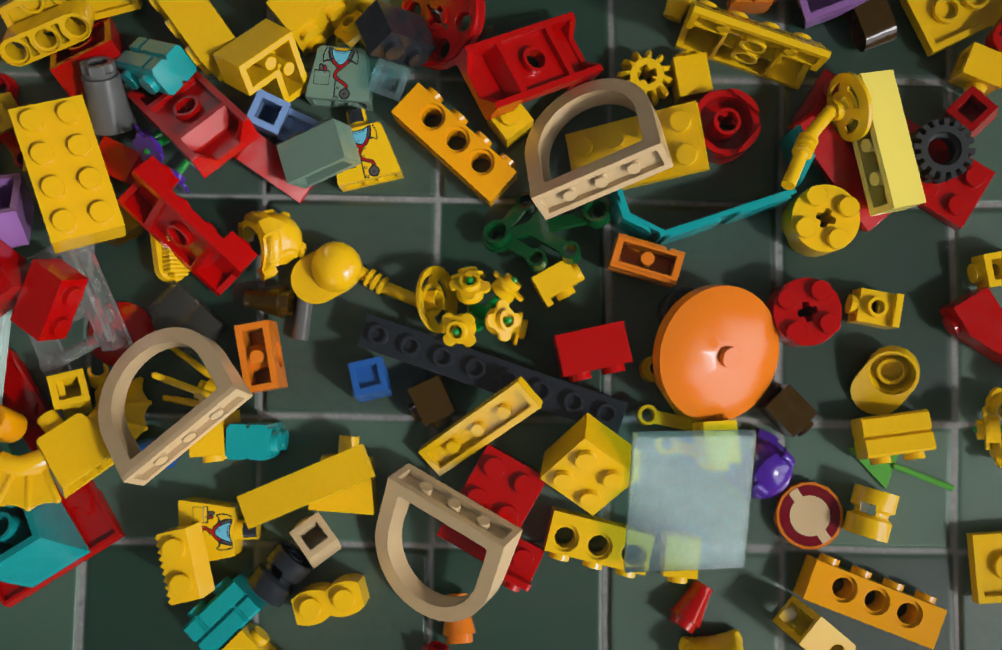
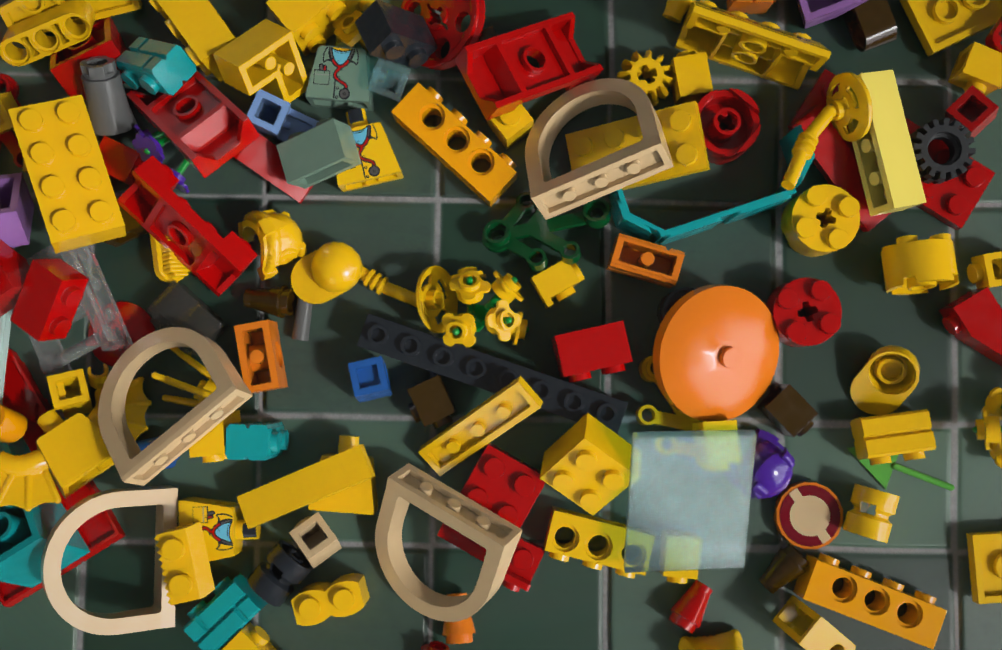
(155, 617): none -> tan window
(784, 568): none -> dark brown cone
(887, 310): yellow brick -> none
(919, 265): none -> yellow brick

